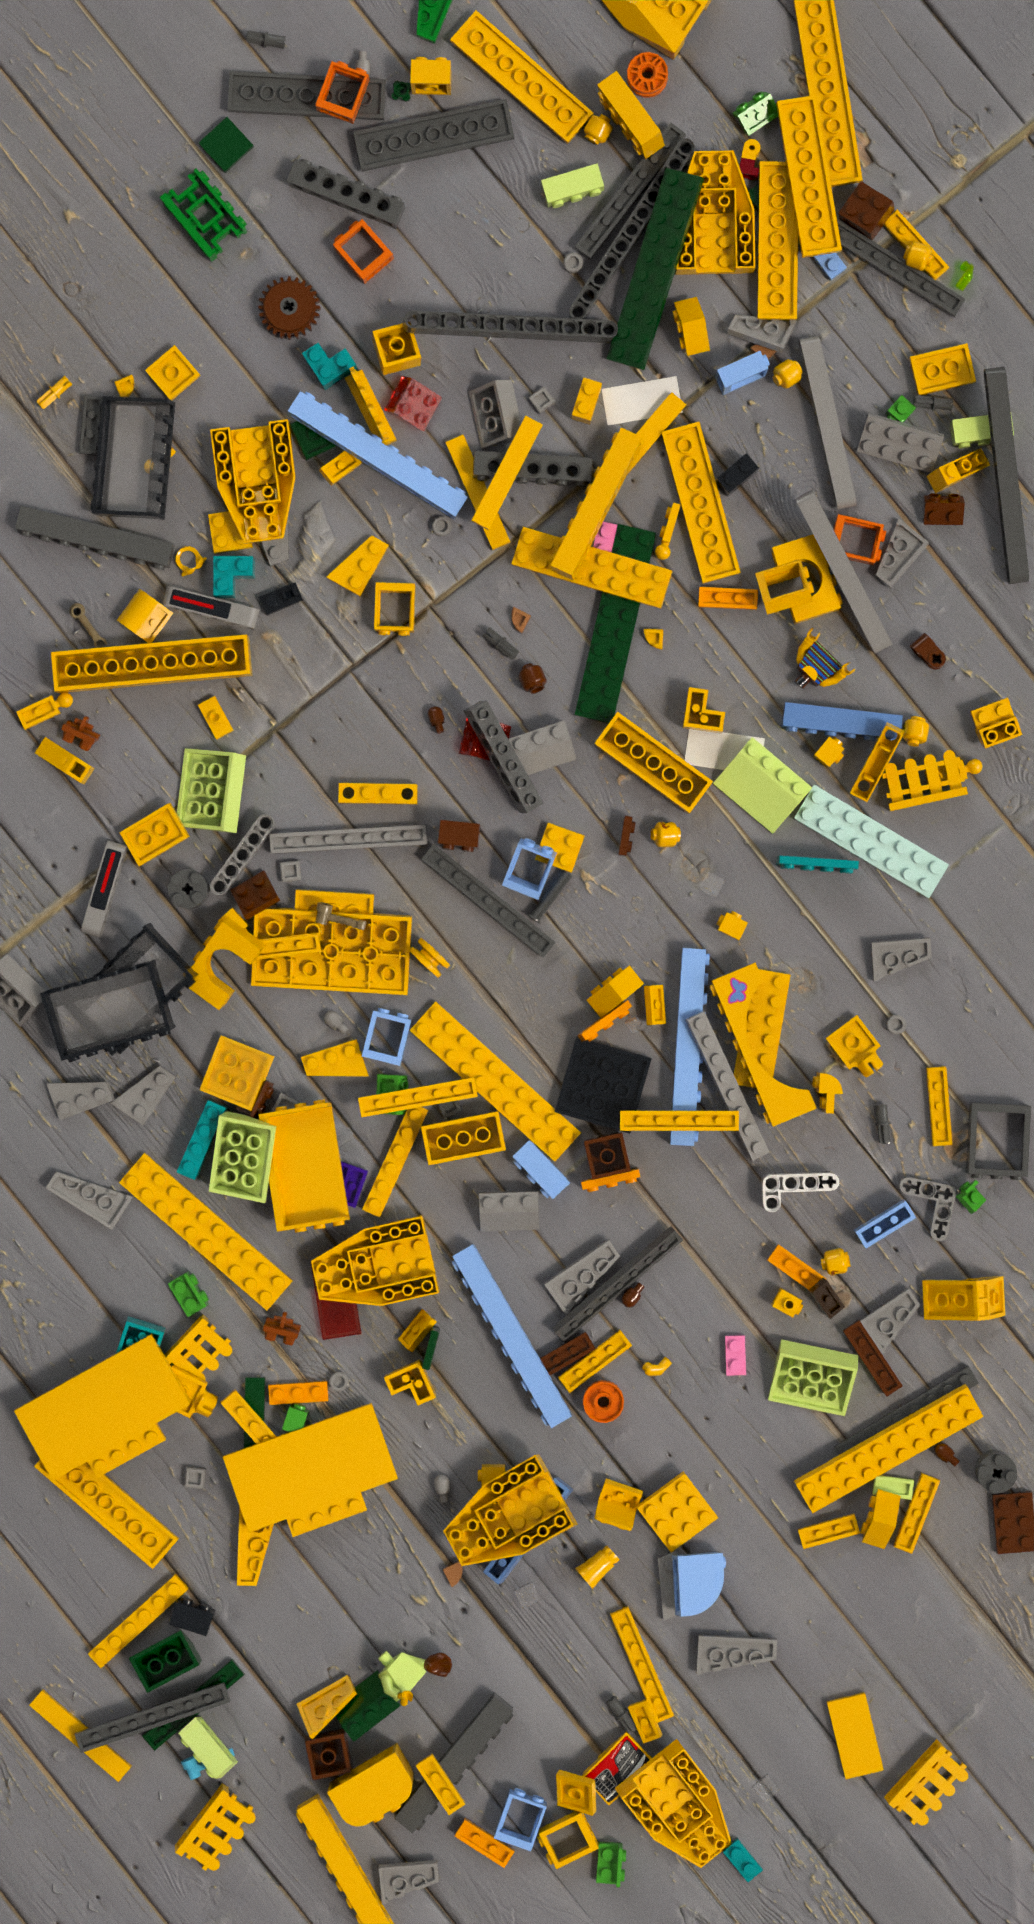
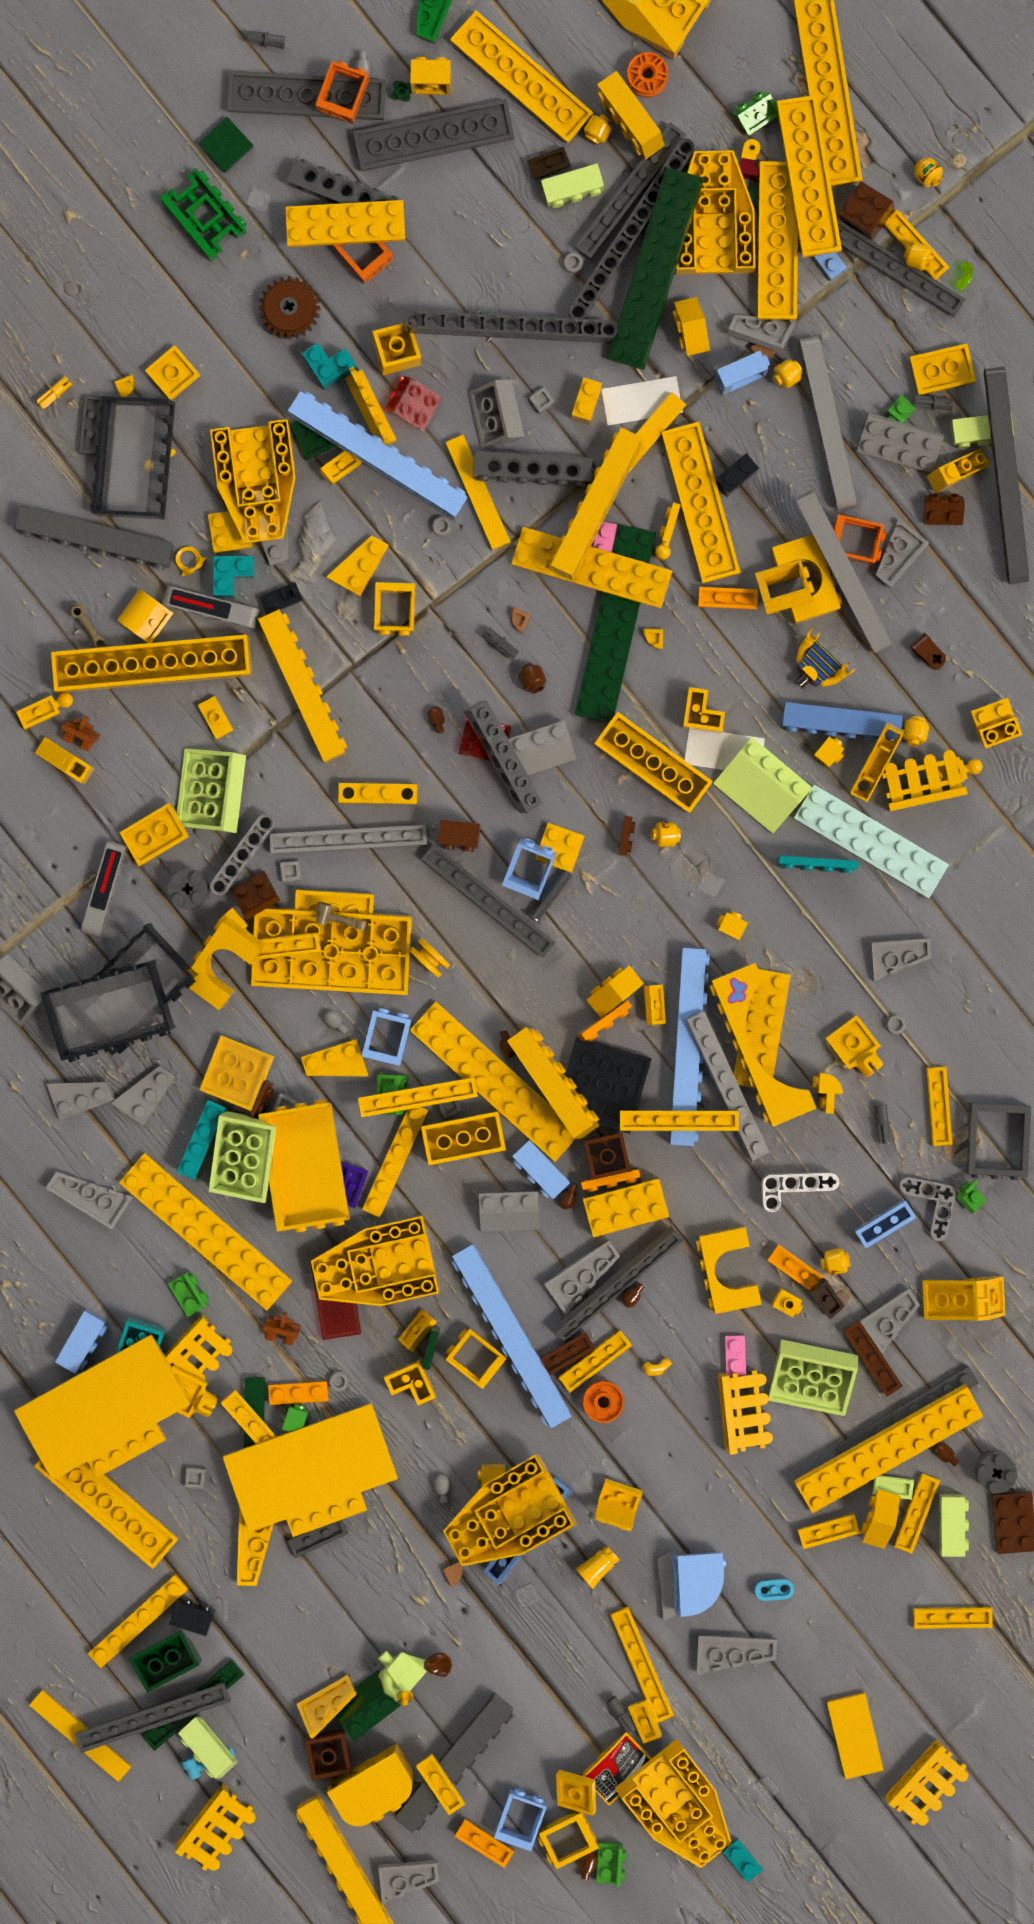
(82, 1341): none -> light blue brick
(302, 686): none -> yellow brick
(316, 1538): none -> dark grey tile
(345, 223): none -> yellow plate
(491, 1370): none -> yellow window
(505, 1048): none -> reddish brown cylinder
(507, 472): yellow tile -> none
(548, 163): none -> dark brown plate
(553, 1082): none -> yellow brick
(568, 1197): none -> reddish brown cylinder
(588, 1865): none -> reddish brown cylinder
(625, 1207): none -> yellow brick
(677, 1511): yellow plate -> none
(722, 1297): none -> yellow arch
(740, 1421): none -> yellow fence
(774, 1591): none -> medium azure plate
(928, 172): none -> yellow head
(952, 1617): none -> yellow tile
(953, 1525): none -> yellowish green brick

